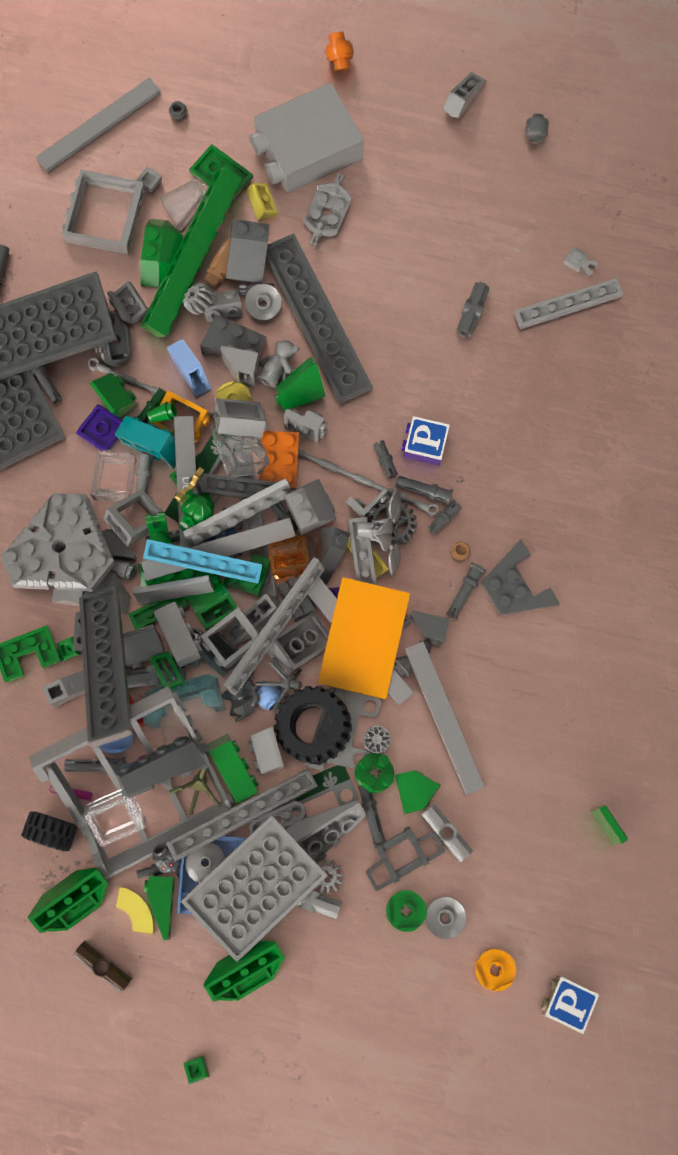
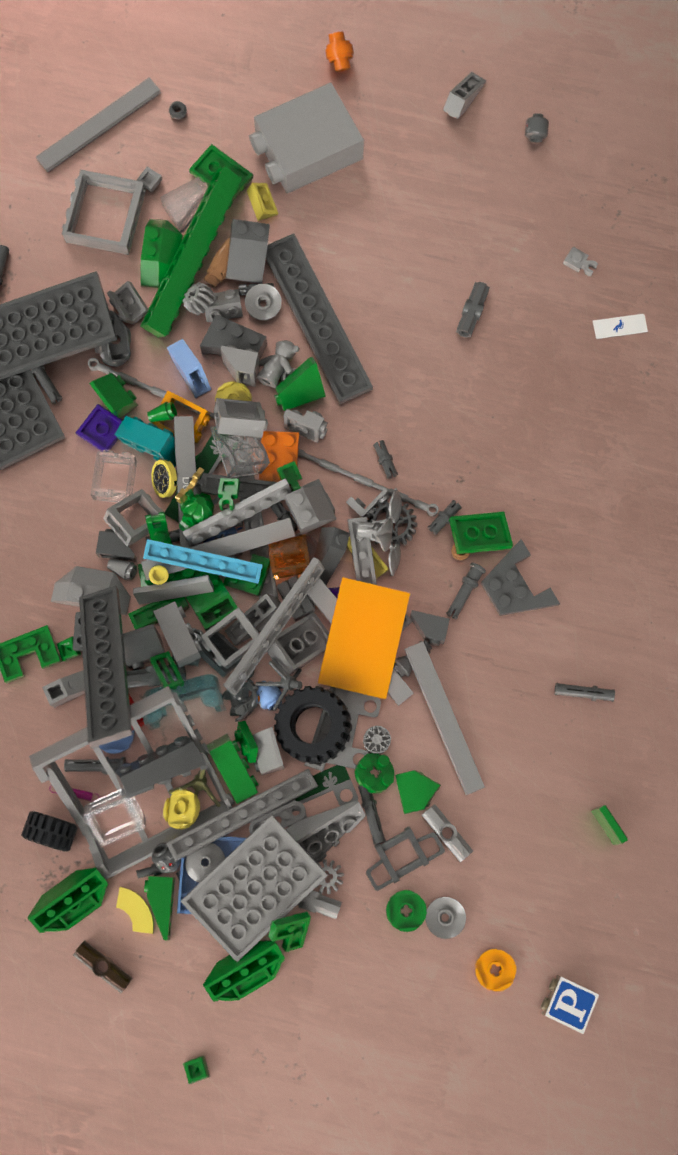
(61, 526): light grey plate -> none
(143, 472): light grey pin -> none
(153, 403): dark green pin -> none
(158, 575): none -> light yellow tile
(163, 478): none -> tile
(181, 809): none -> light yellow tile
(228, 491): none -> green plate
(245, 738): none -> green plate
(291, 474): none -> green plate
(291, 930): none -> green plate
(331, 197): light grey plate -> none
(425, 440): piece -> none
(432, 492): dark grey pin -> none
(480, 532): none -> green plate
(568, 303): light grey plate -> none
(593, 693): none -> dark grey pin
(620, 326): none -> white sticker

